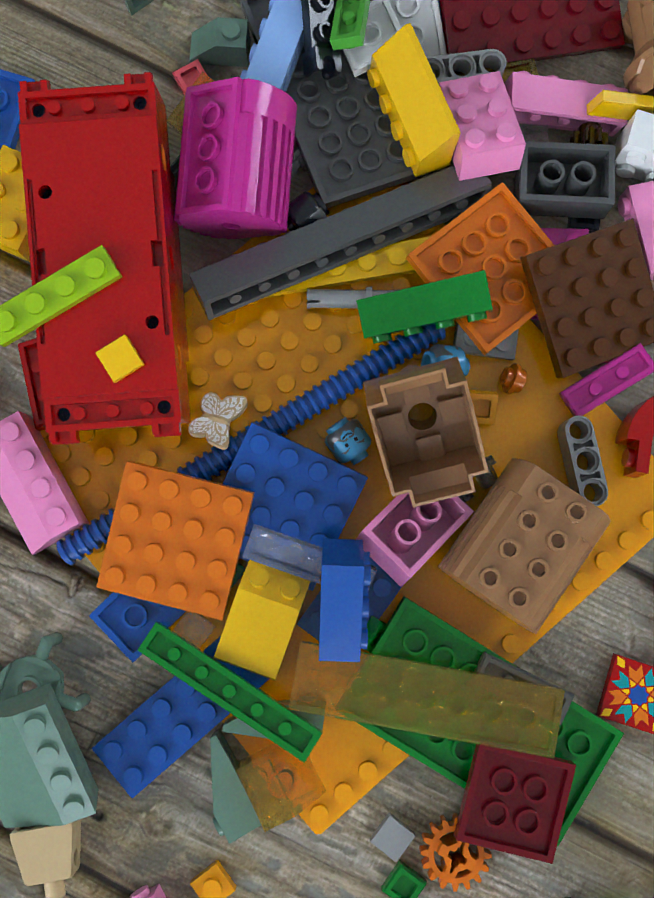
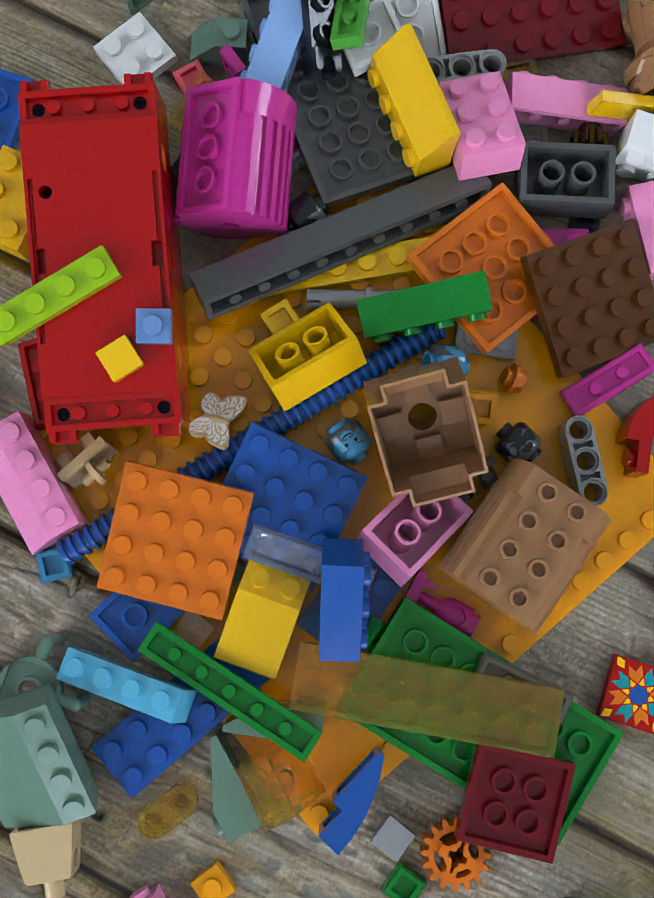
(52, 566): none -> dark azure tile
(87, 465): none -> tan hips
(126, 685): none -> medium azure brick
(135, 49): none -> white plate
(154, 326): none -> medium blue plate
(169, 810): none -> clear yellow plate
(231, 62): none -> dark pink tile
(279, 316): none -> yellow plate
(308, 356): none -> yellow brick
(352, 801): none -> blue slope
(449, 609): none -> dark pink piece
(517, 442): none -> black head

